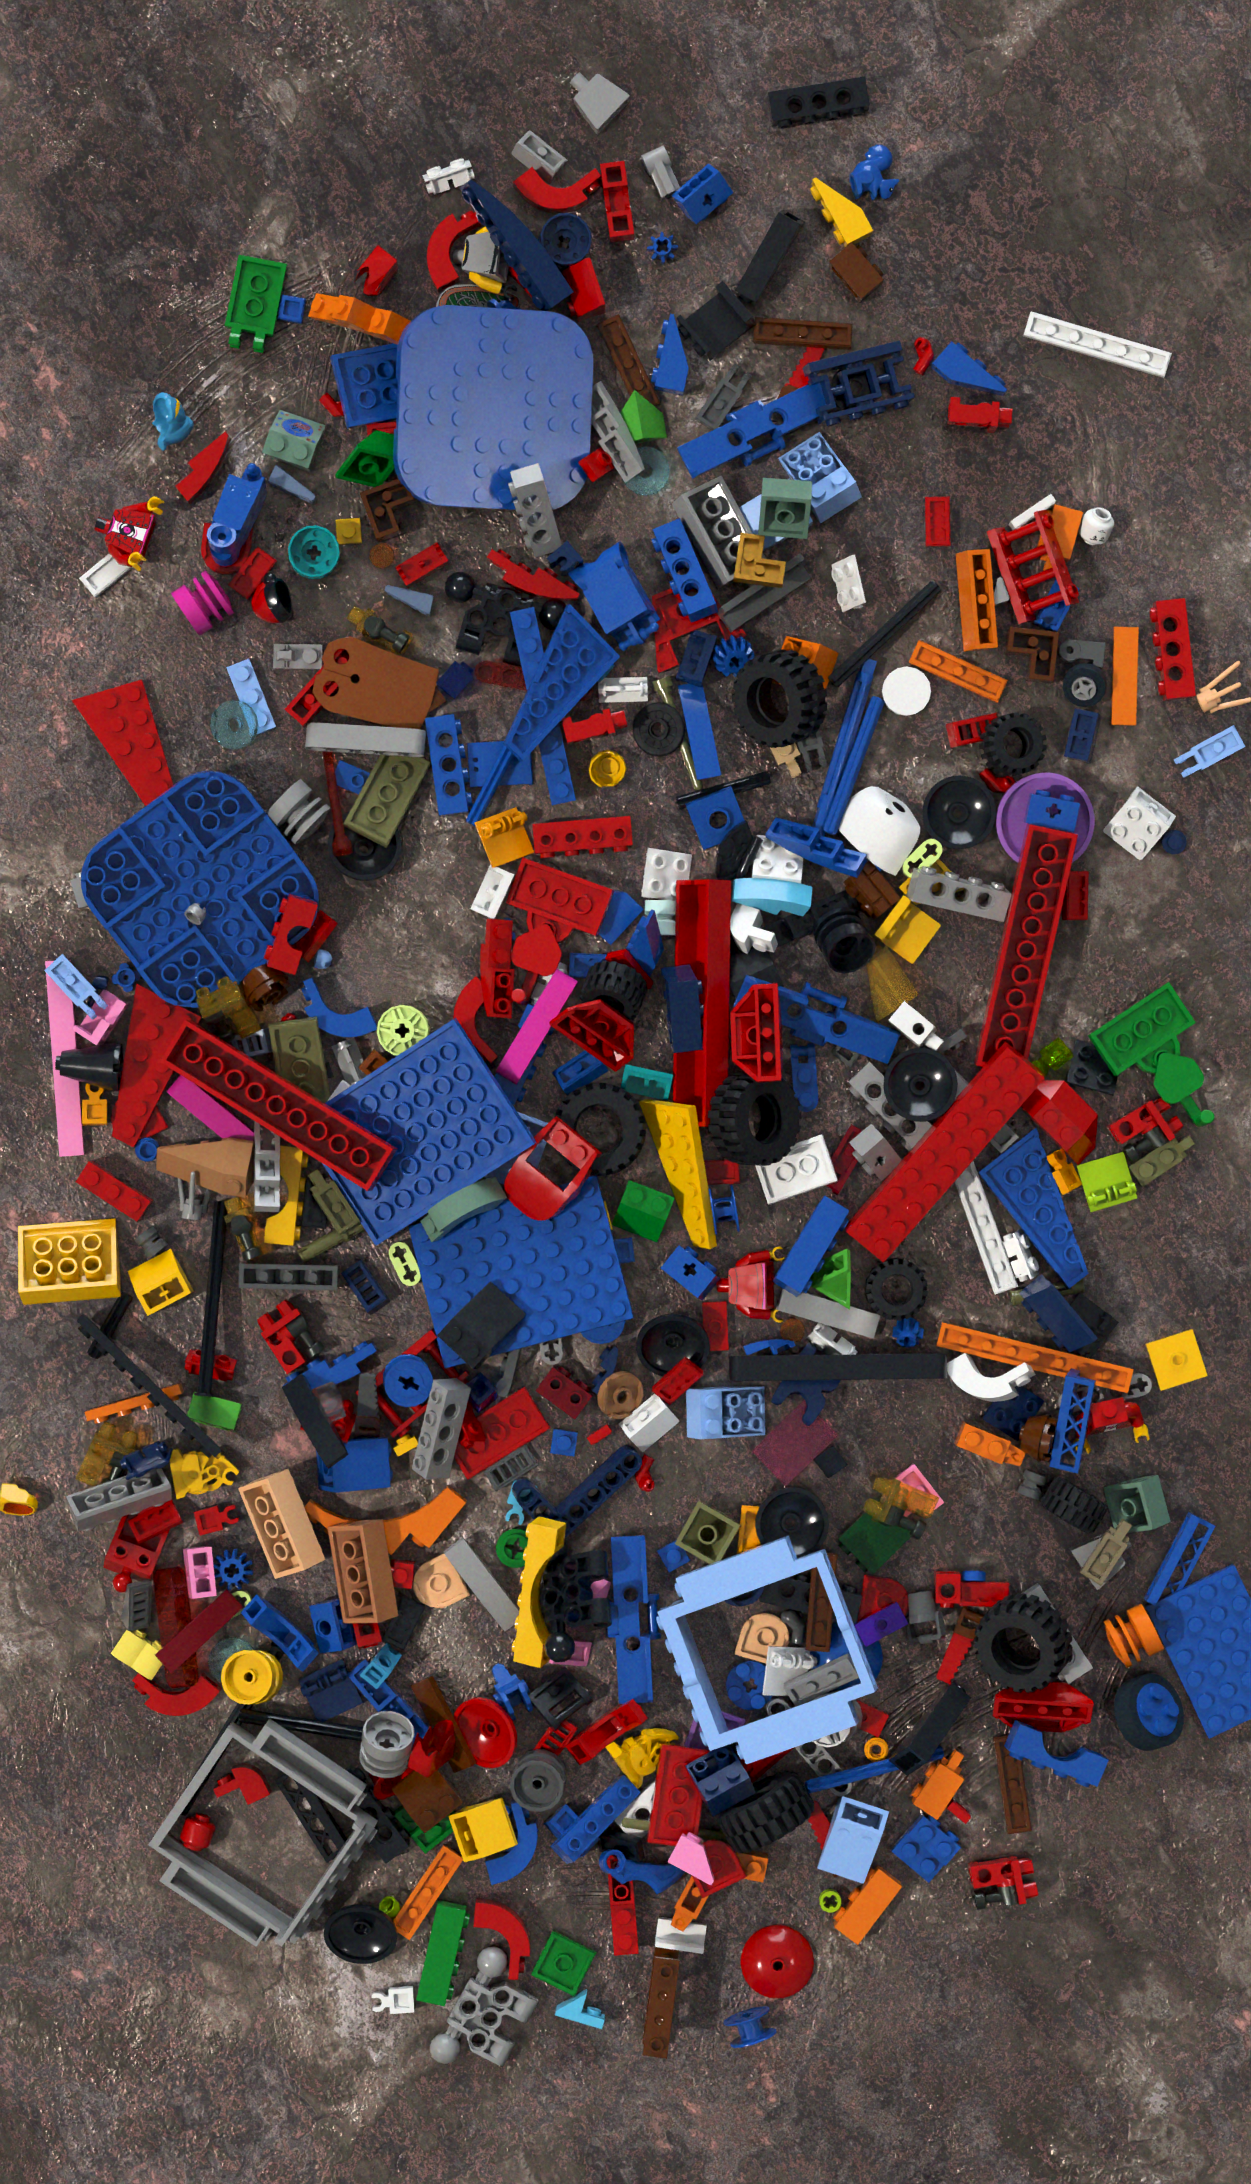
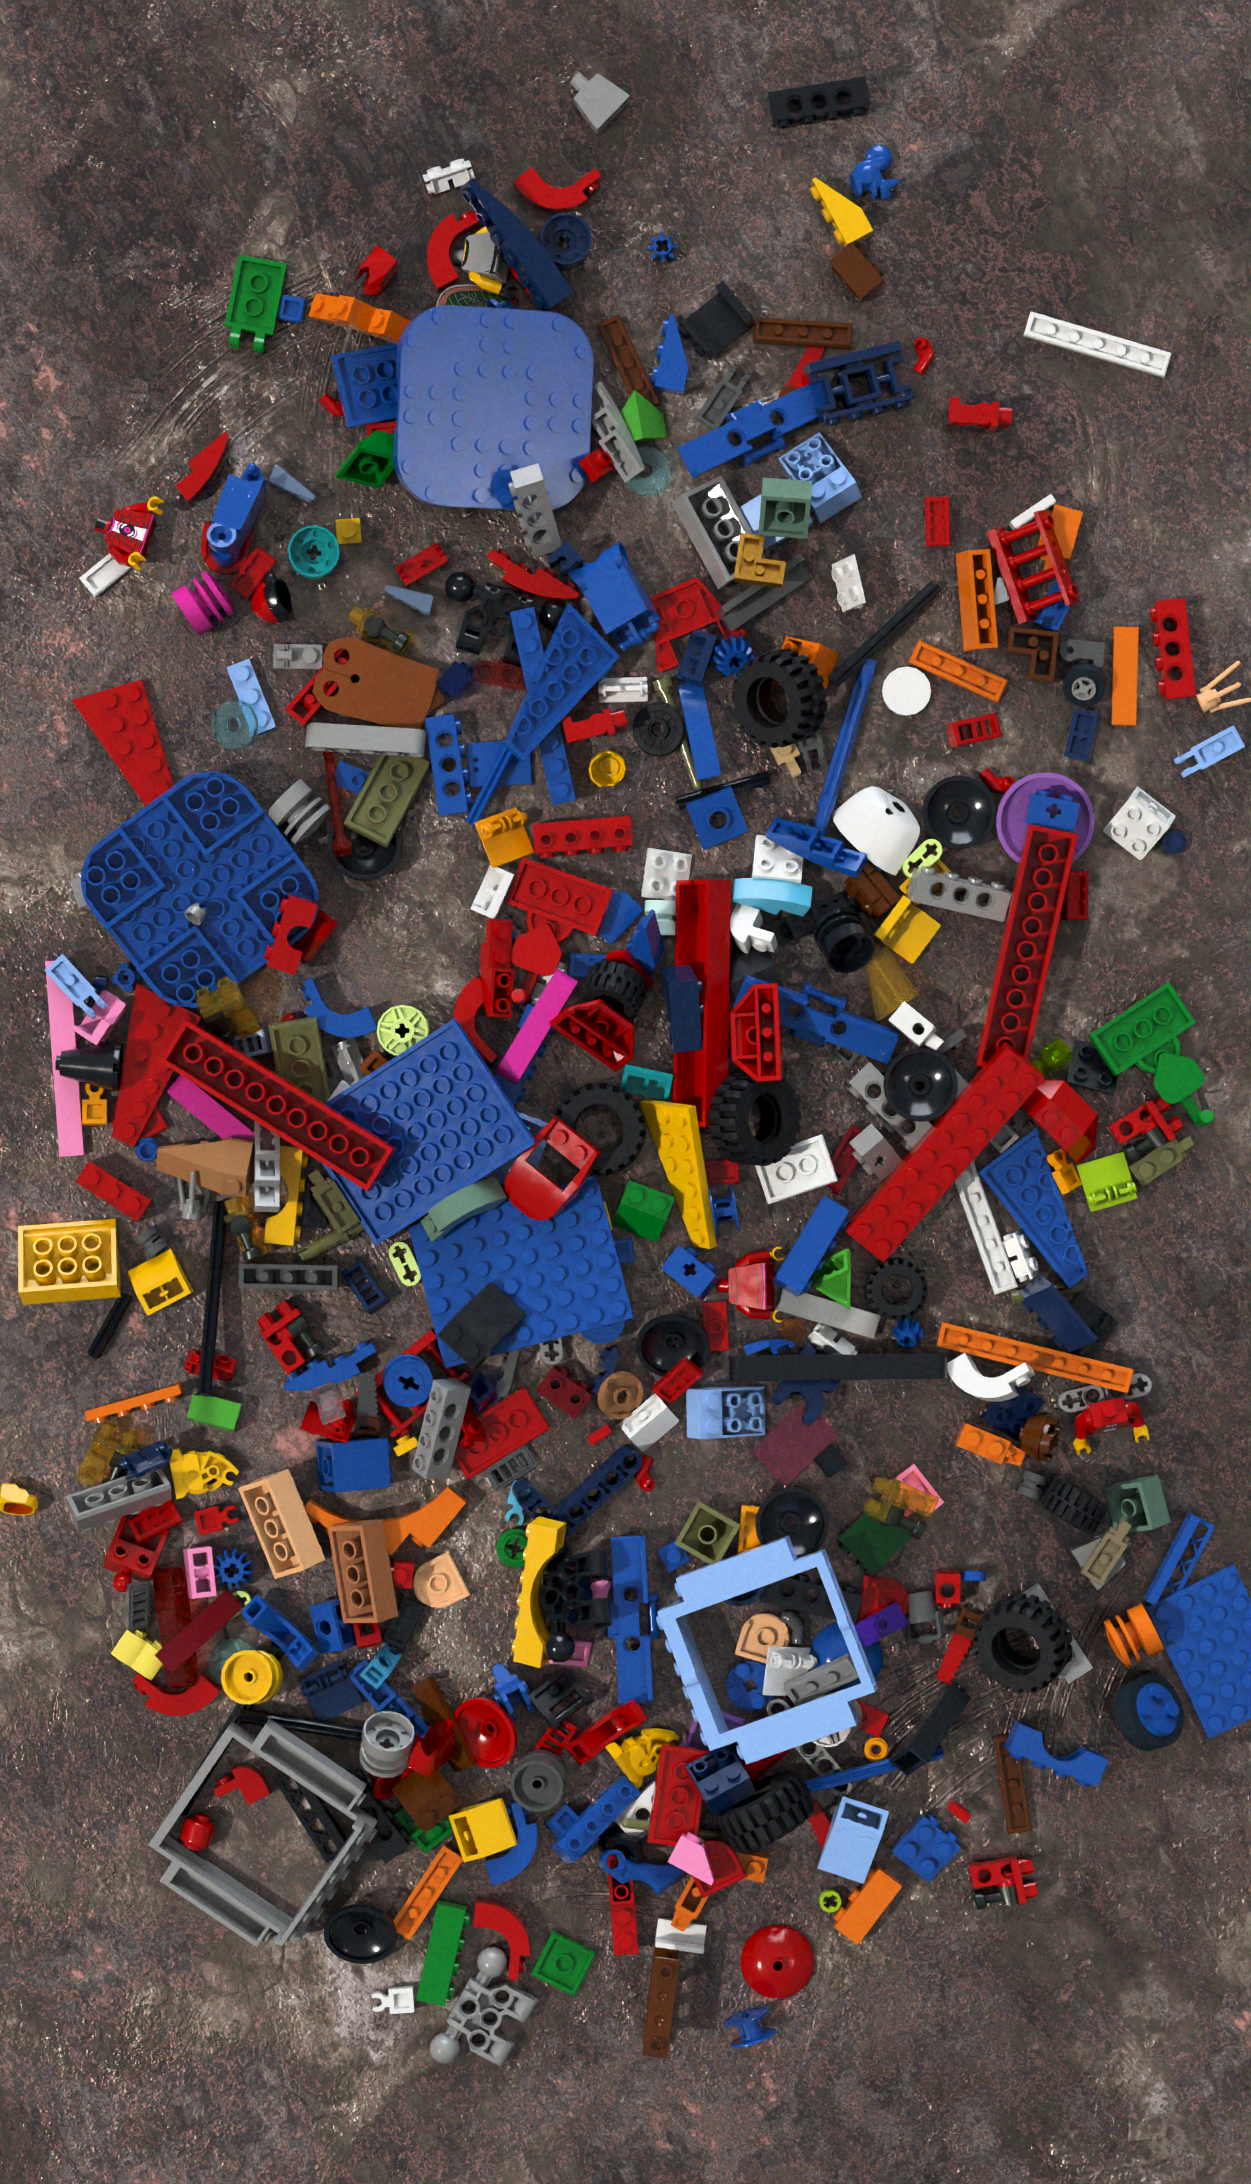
(156, 1395): black plate -> none
(170, 420): dark azure hair -> none
(265, 986): reddish brown cone -> none
(294, 440): sand green slope -> none
(315, 1421): black slope -> none
(322, 959): light blue hinge -> none
(381, 503): reddish brown brick -> none
(381, 555): clear orange tile -> none
(390, 1906): lime hinge -> none
(482, 1583): light grey slope -> none
(539, 155): light grey slope -> none
(564, 1442): blue plate -> none
(573, 2010): medium azure slope -> none
(579, 1072): blue slope -> none
(586, 296): red slope -> none
(617, 201): red arch -> none
(659, 167): light grey piece -> none
(702, 194): blue brick -> none
(703, 602): blue brick -> none
(732, 850): black tile -> none
(749, 857): black piece -> none
(769, 256): black slope -> none
(804, 1076): blue plate -> none
(819, 1612): reddish brown tile -> none
(853, 765): blue axle -> none
(939, 1786): orange hinge -> none
(962, 370): blue slope -> none
(982, 1593): red plate -> none
(1031, 740): black tyre -> none
(1052, 1709): red wedge -> none
(1067, 1422): blue fence -> none
(1096, 526): white head -> none
(1176, 1359): yellow plate -> none

